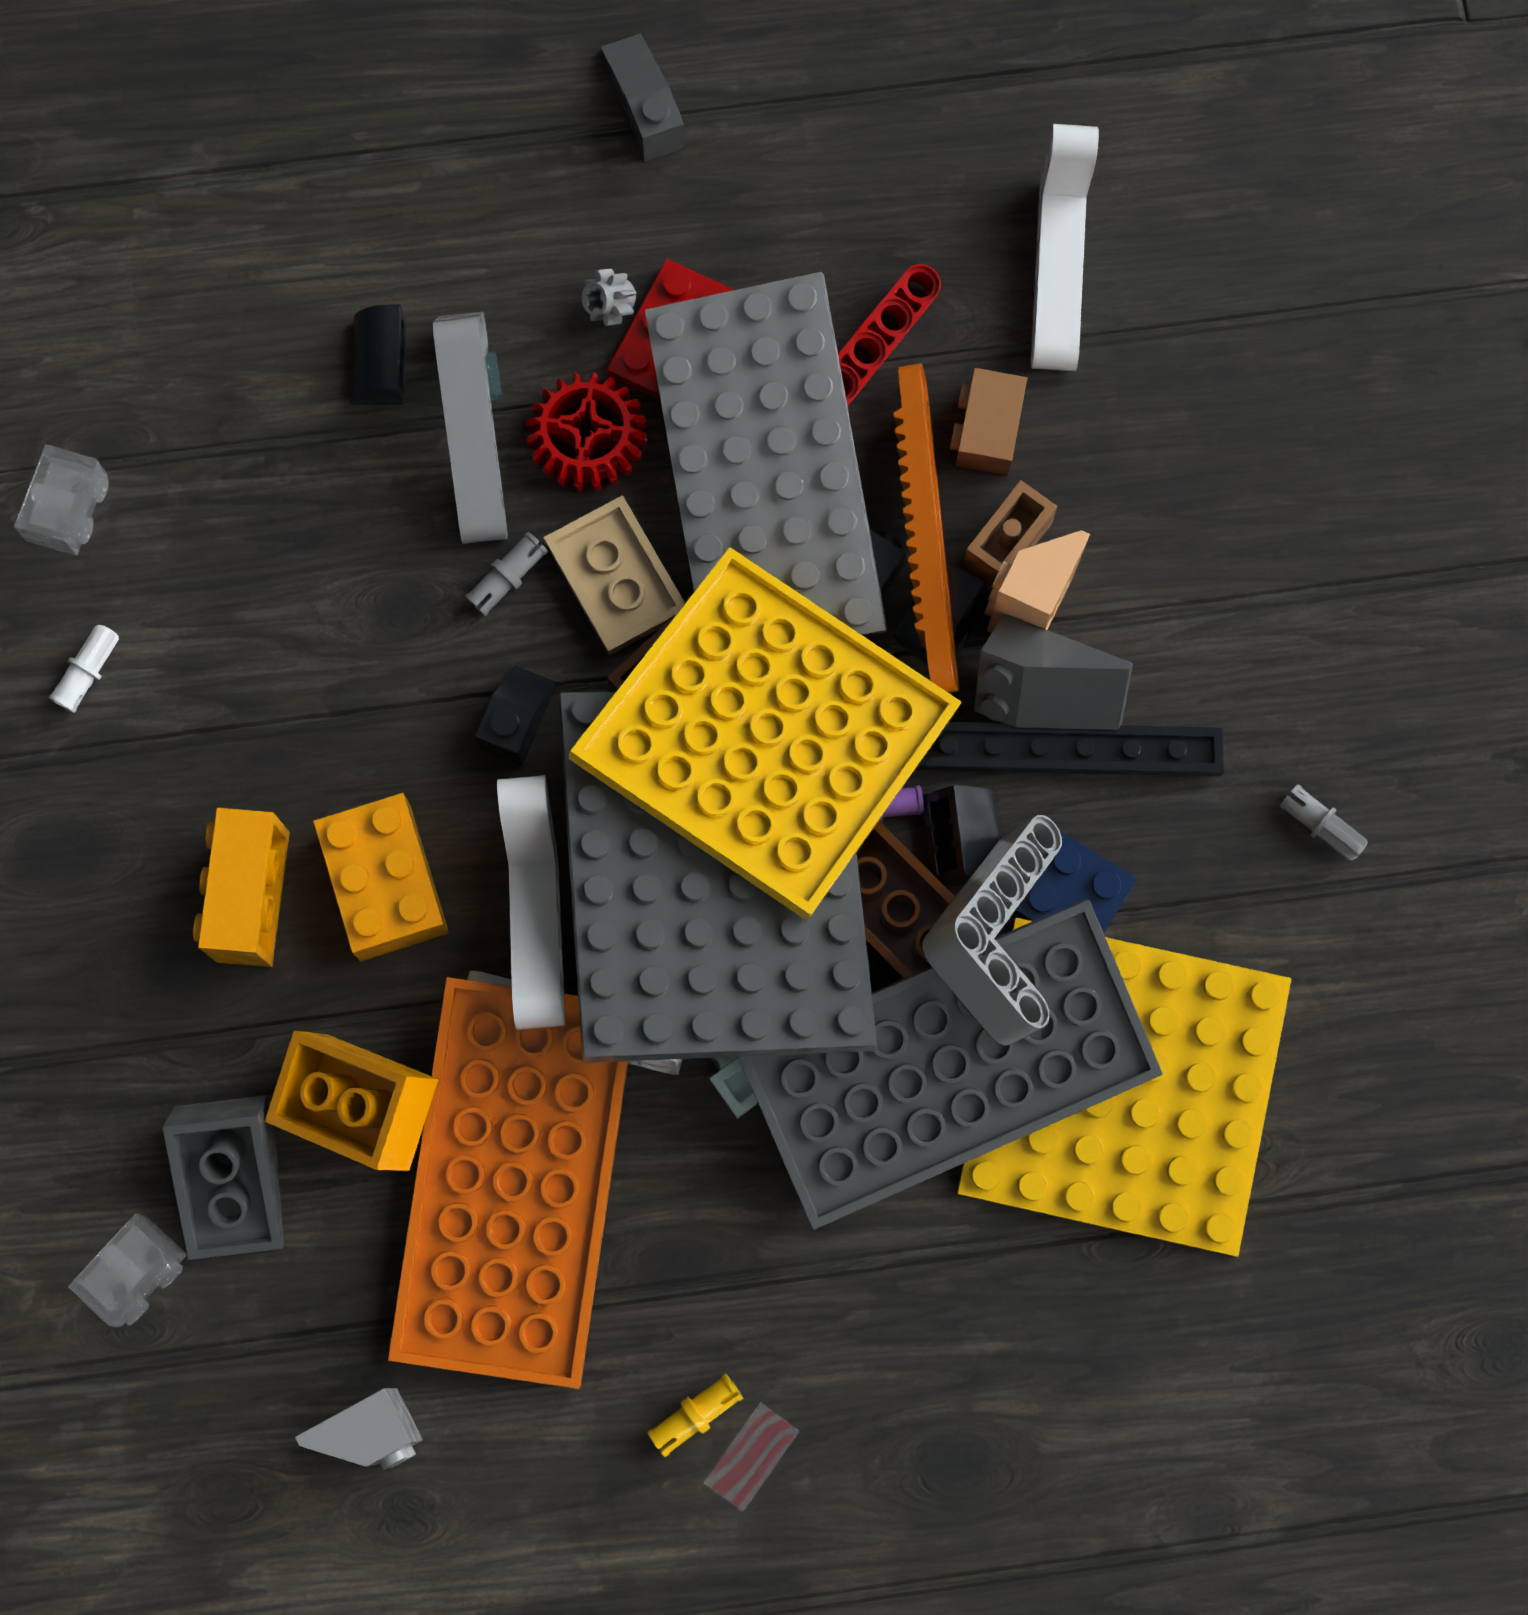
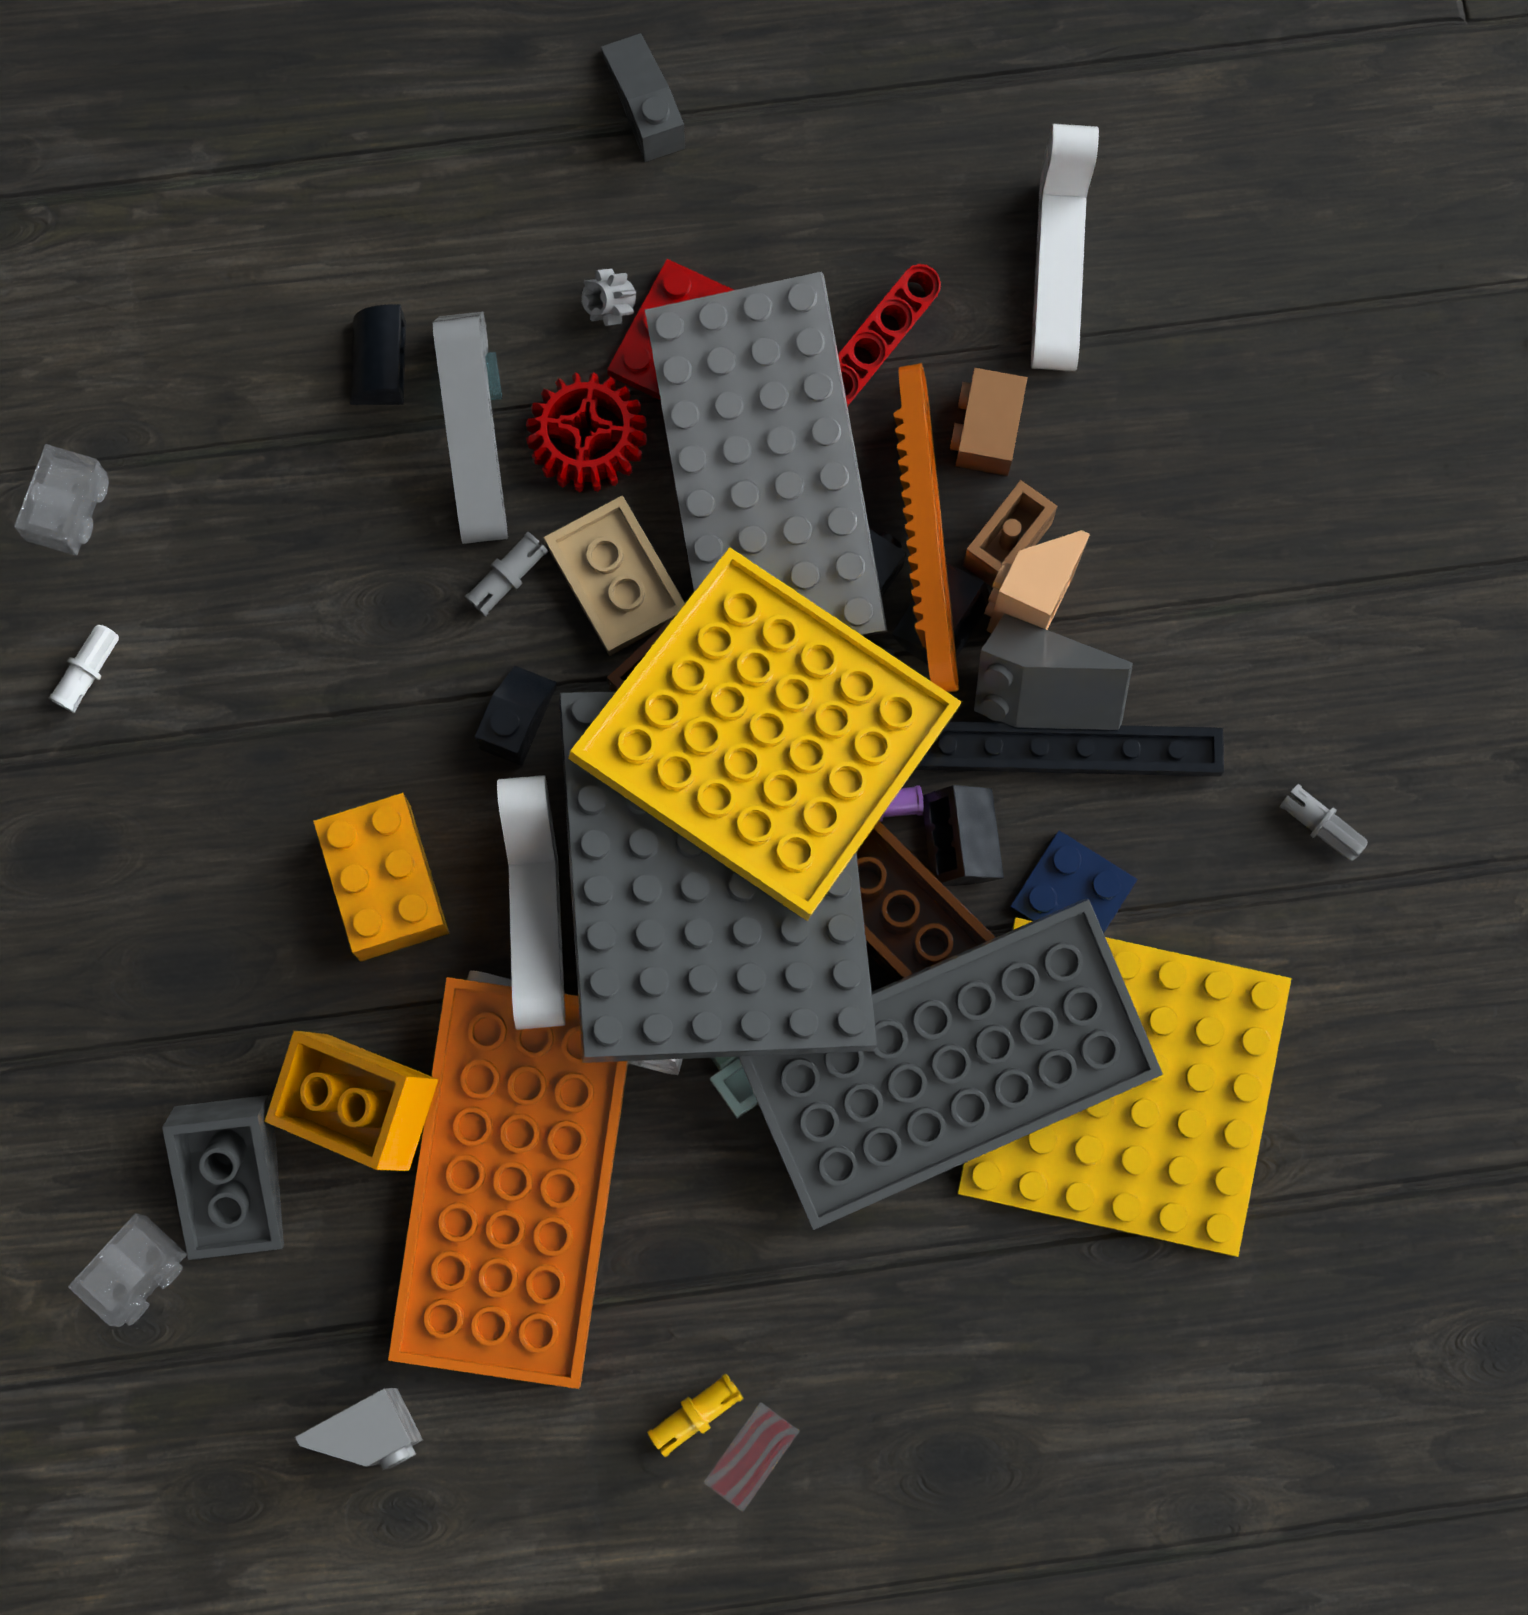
(242, 887): light orange brick -> none
(963, 940): light grey beam -> none

